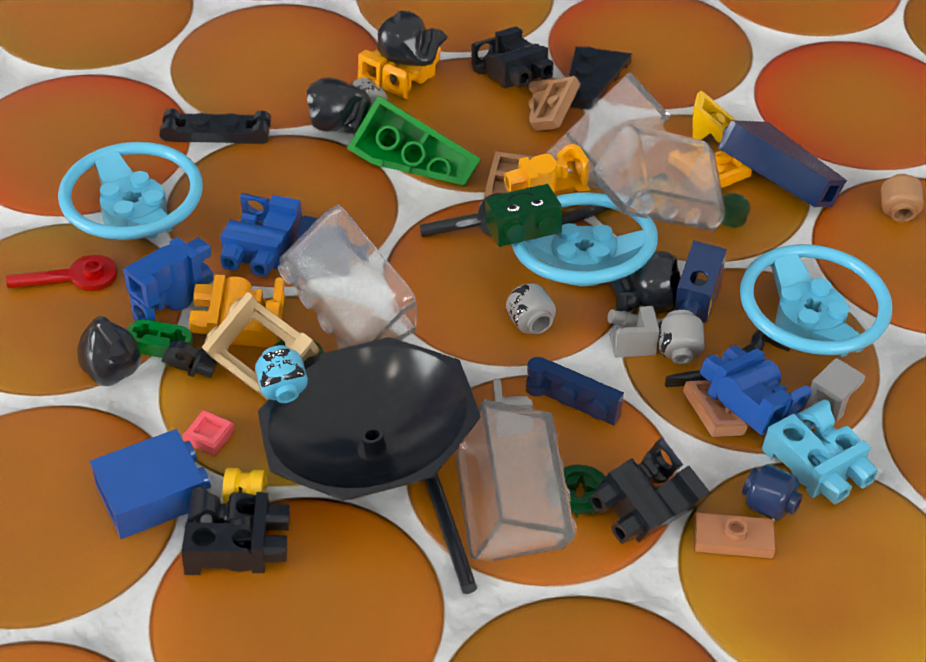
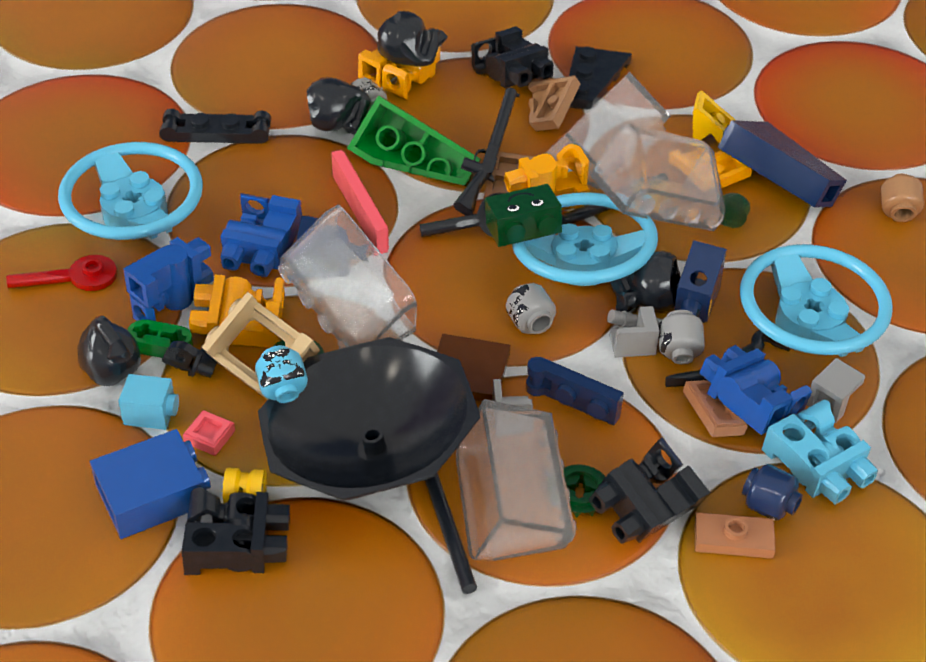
(148, 401): none -> medium azure brick
(360, 201): none -> coral tile
(467, 200): none -> black piece
(480, 361): none -> reddish brown tile

